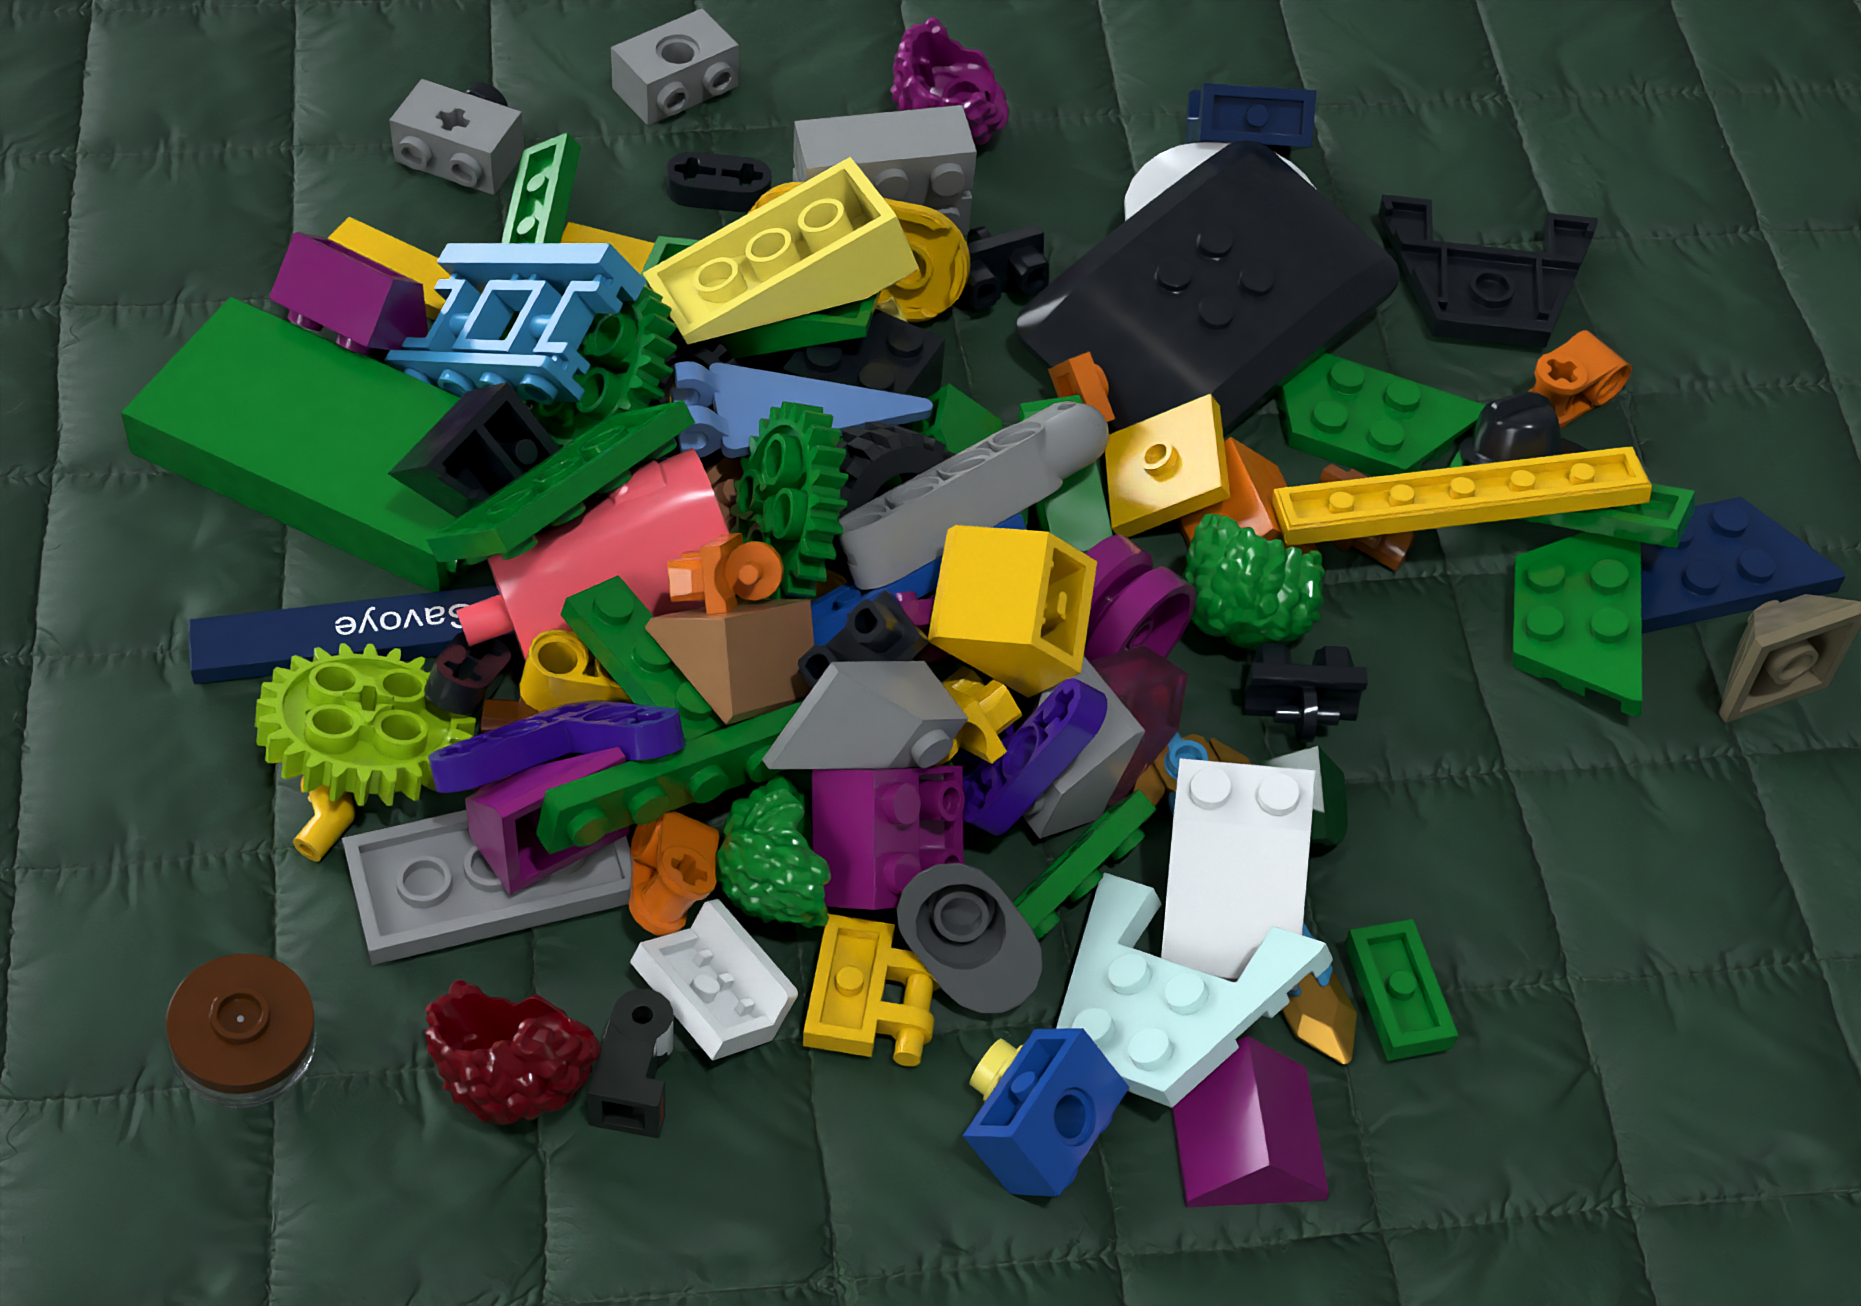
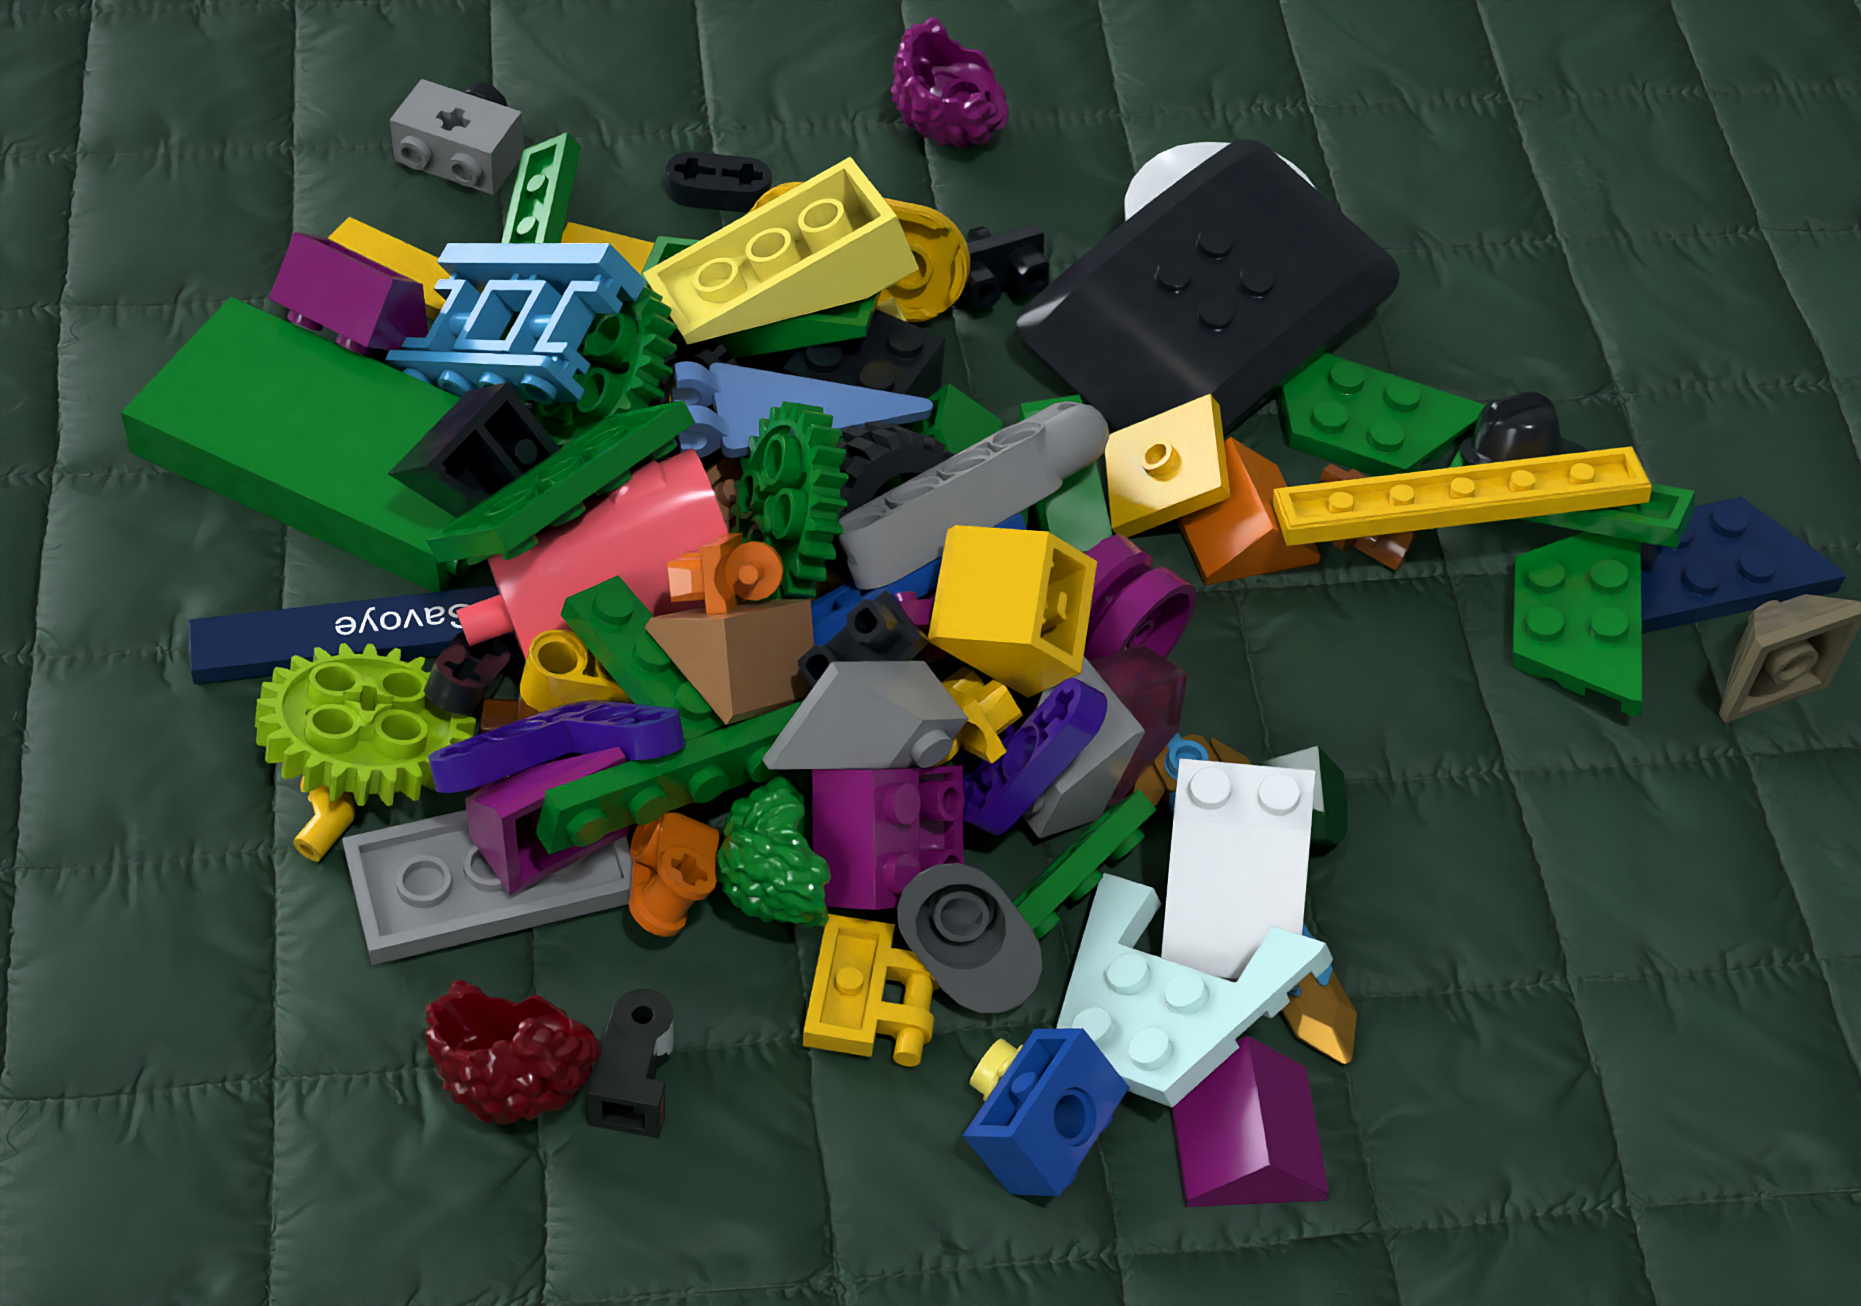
(241, 1030): reddish brown piece -> none
(674, 66): light grey brick -> none
(718, 982): white bracket -> none
(905, 154): light grey piece -> none
(1085, 379): orange bracket -> none
(1251, 585): green hair -> none
(1253, 113): dark blue panel -> none
(1304, 693): black hips -> none
(1401, 989): green plate -> none
(1486, 289): black wing -> none
(1580, 376): orange piece -> none

